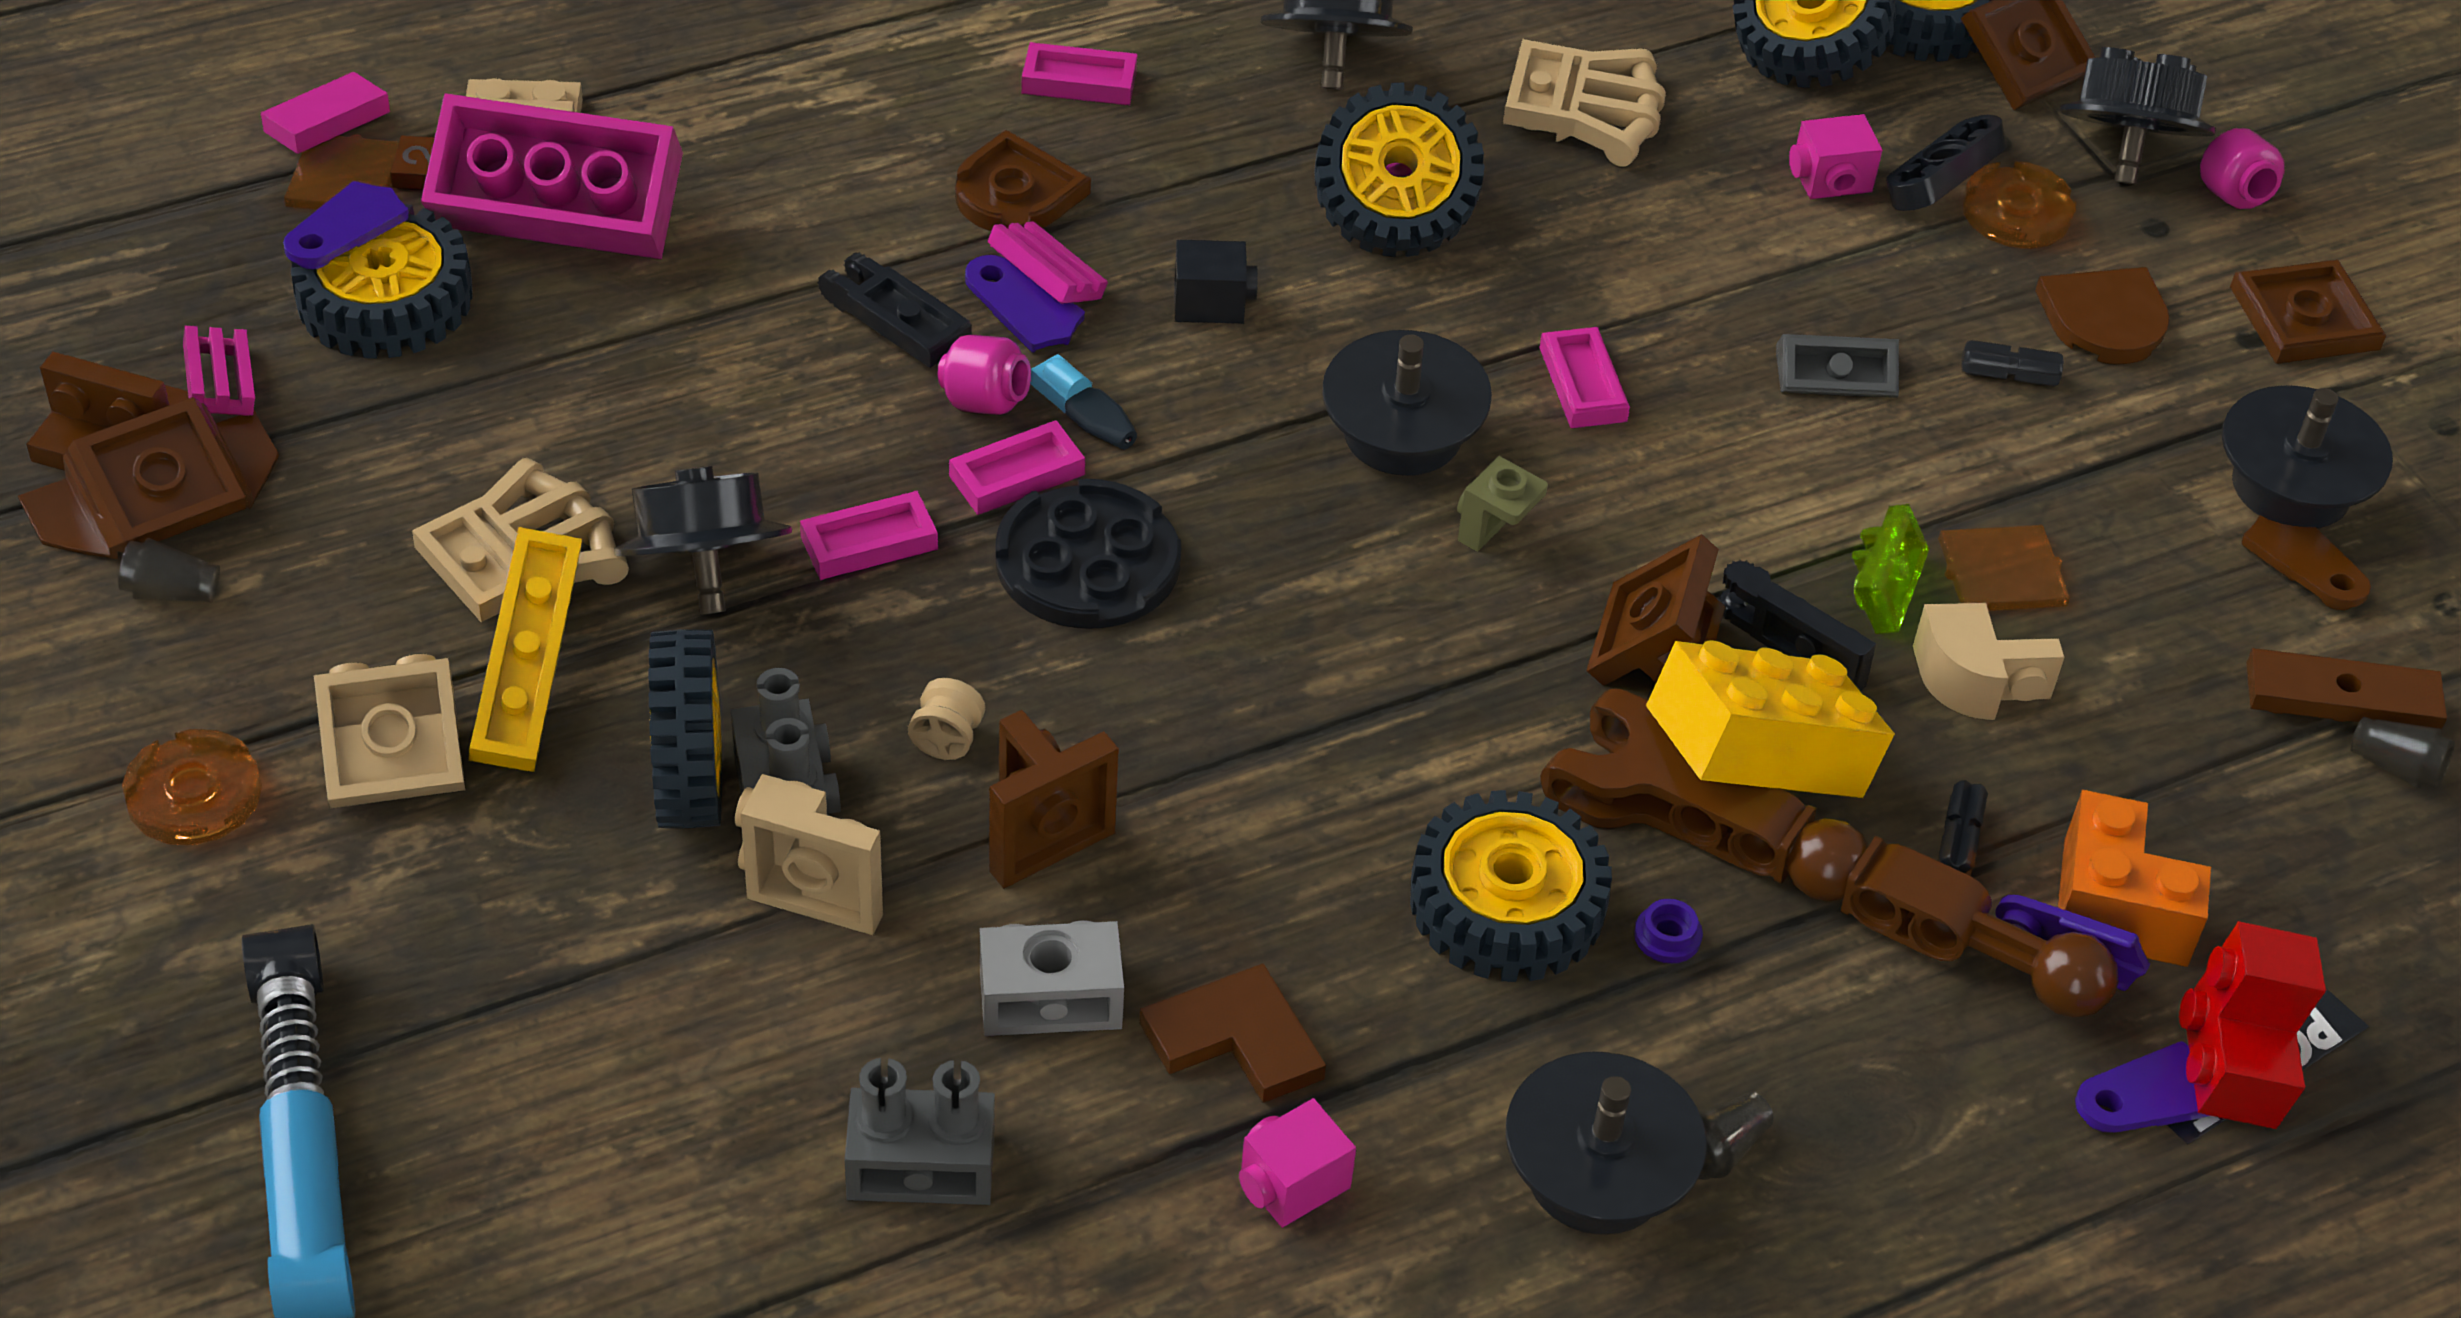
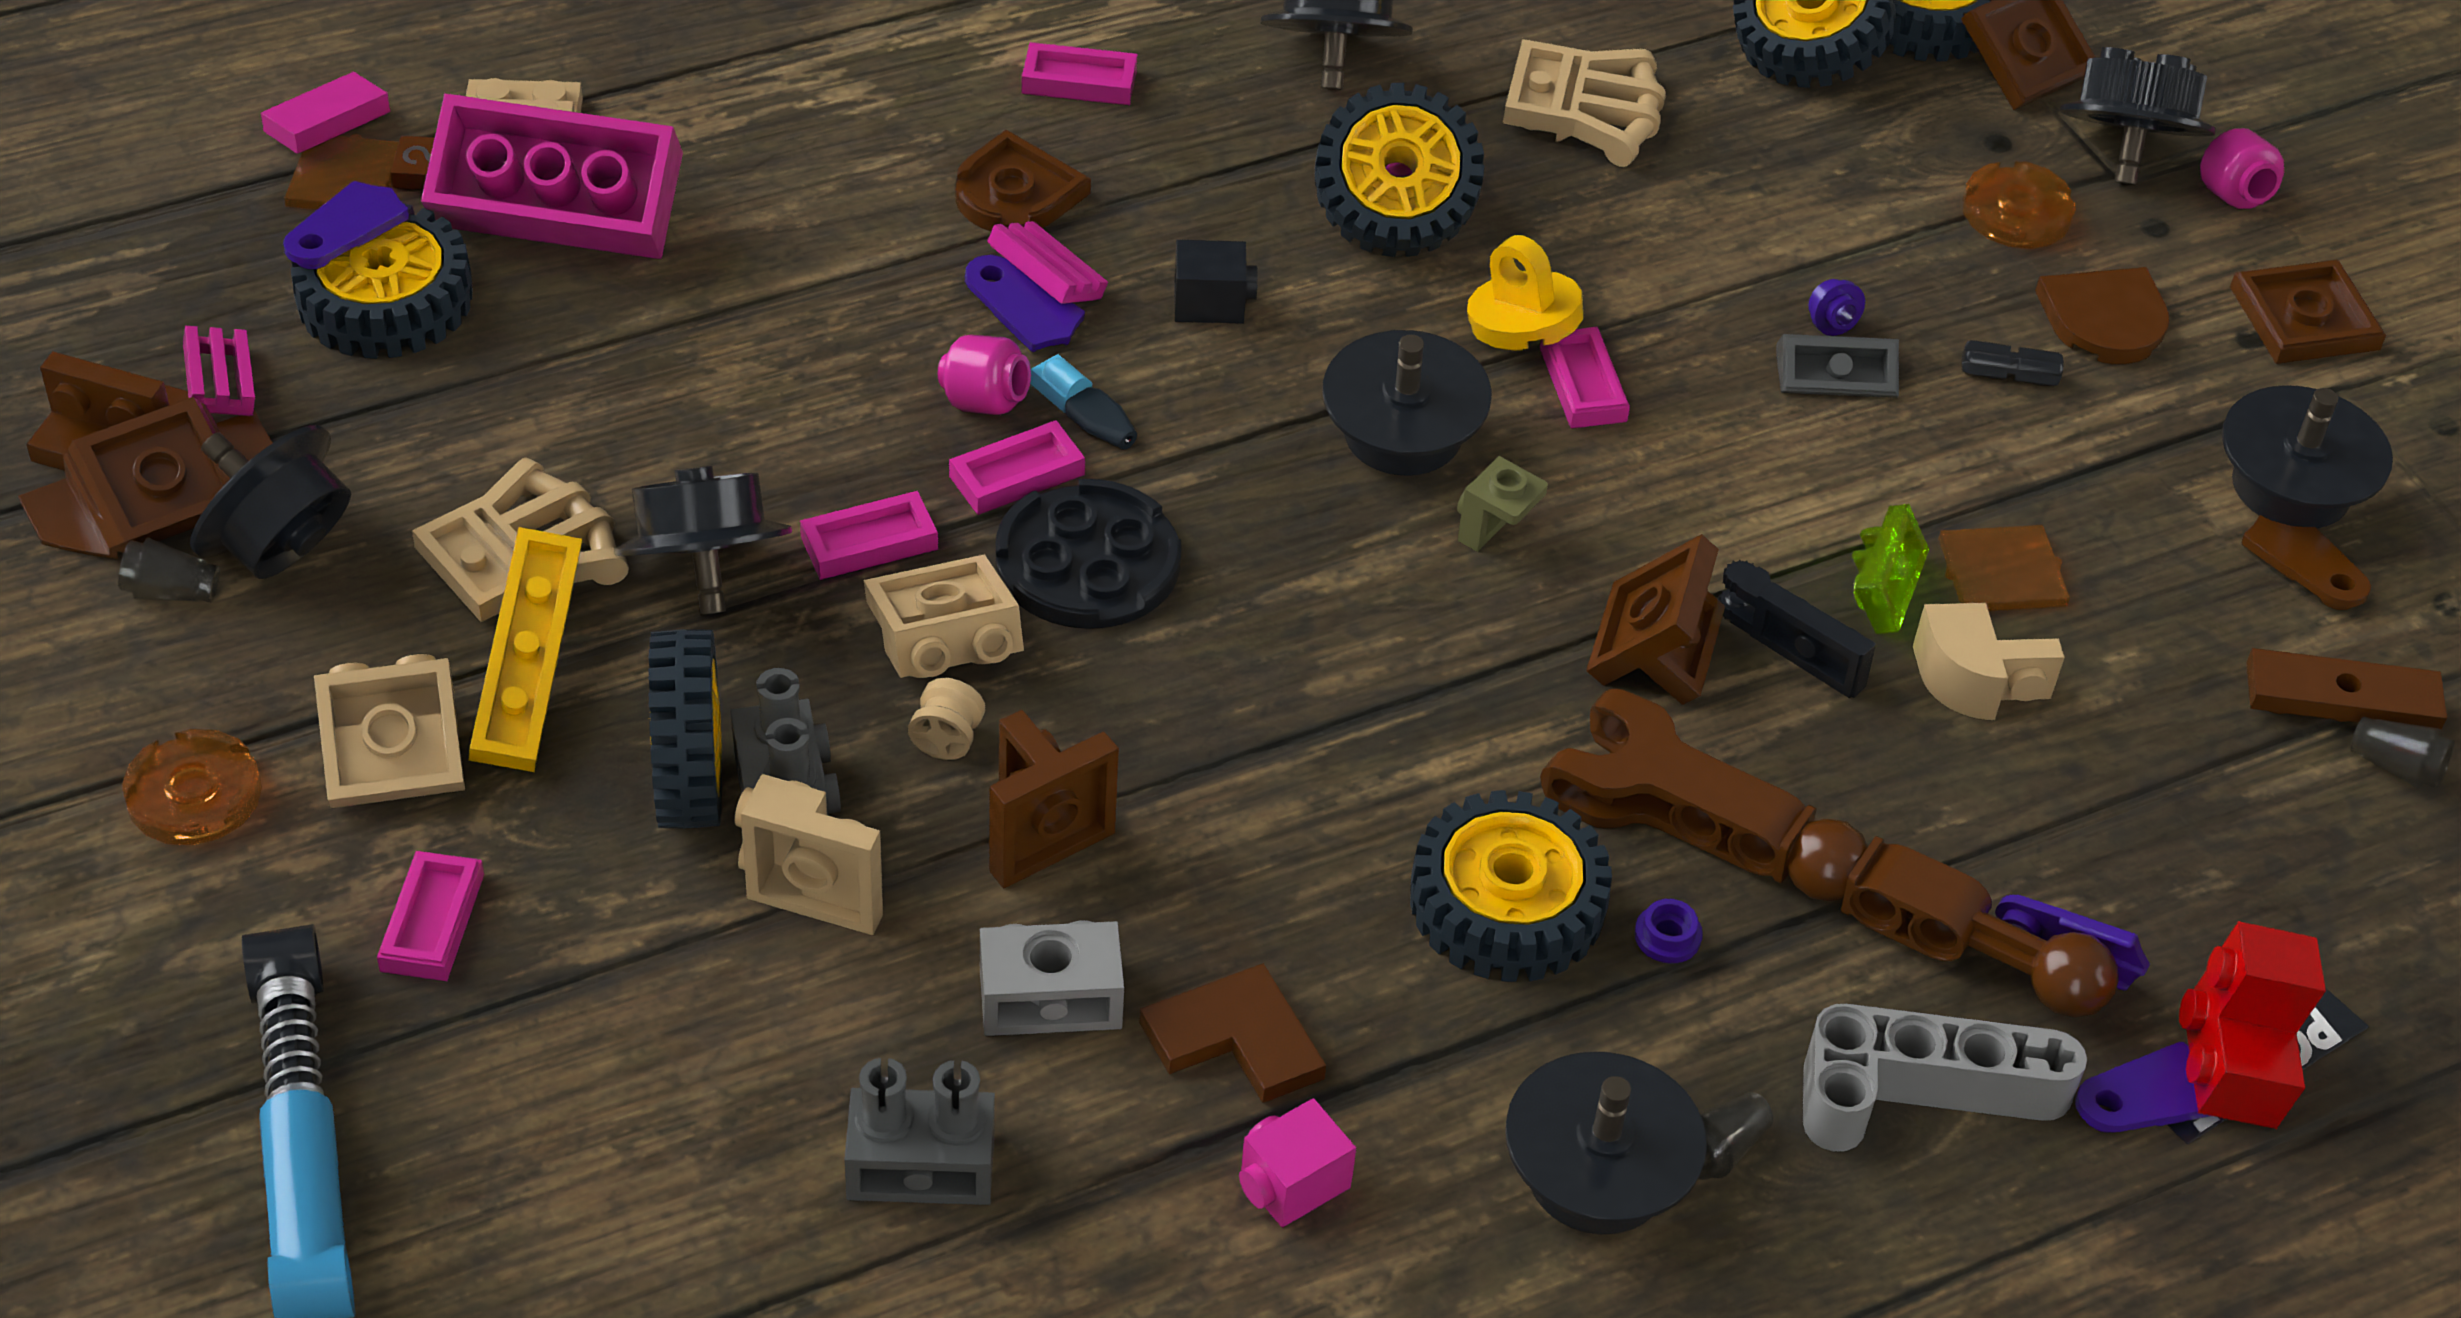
(273, 503): none -> black piece
(430, 916): none -> dark pink tile
(895, 308): black hinge -> none
(945, 616): none -> tan plate
(1524, 304): none -> yellow tile
(1769, 719): yellow brick -> none
(1836, 156): dark pink brick -> none
(1836, 306): none -> dark purple plate
(1932, 1062): none -> light grey beam
(1946, 162): black beam -> none
(1963, 826): black piece -> none
(2120, 885): orange brick -> none

